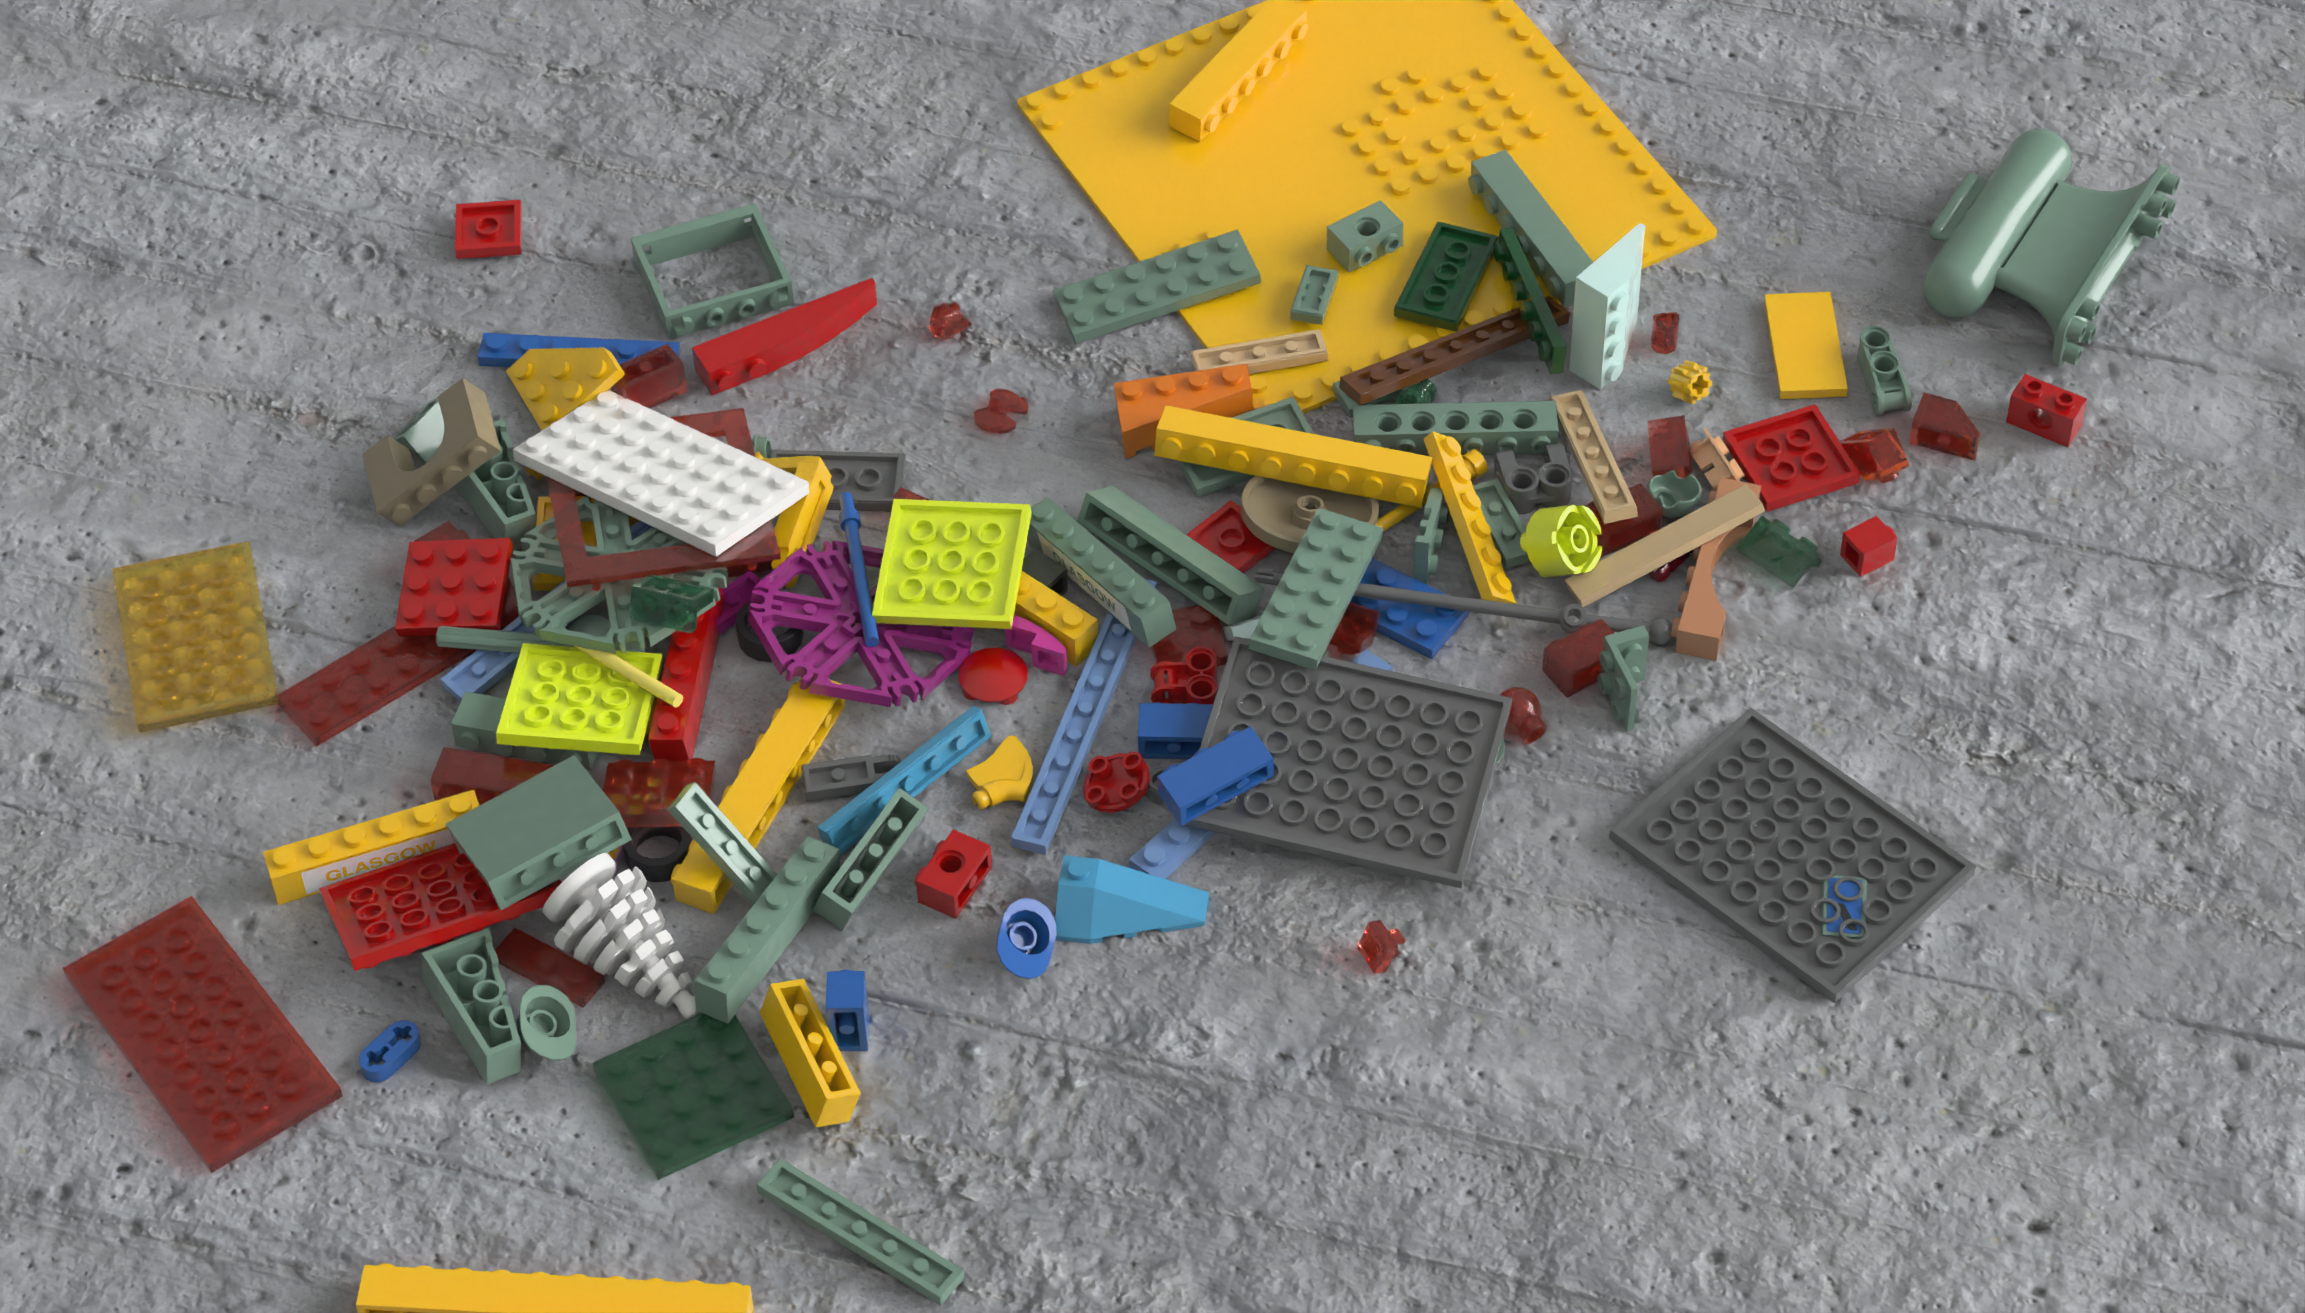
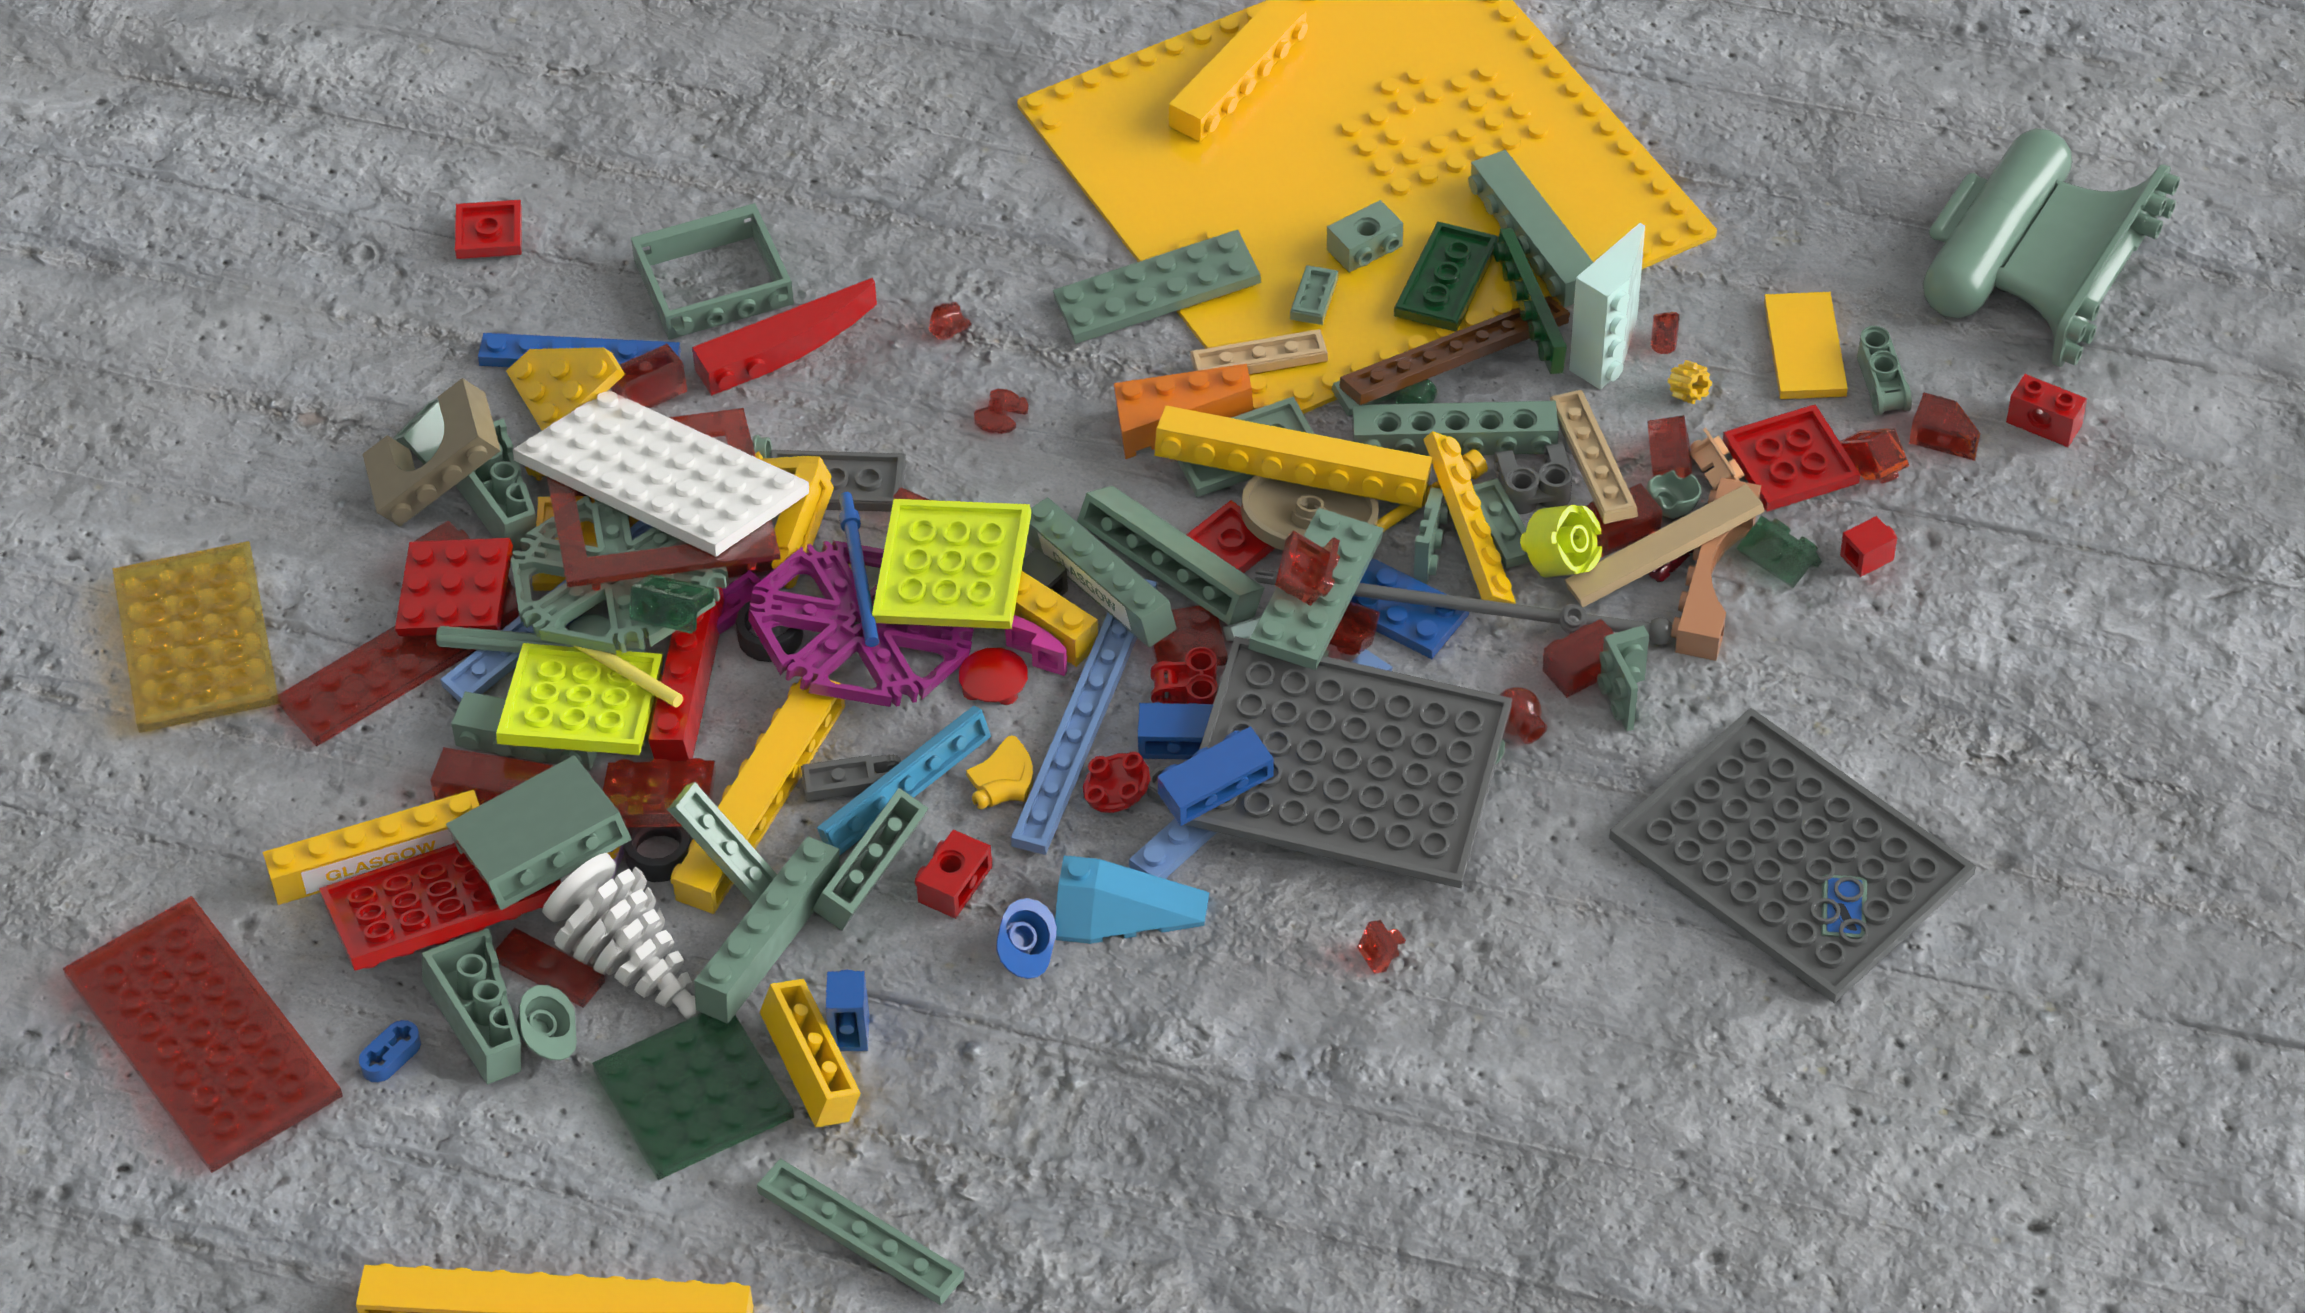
(1307, 568): none -> clear red bracket

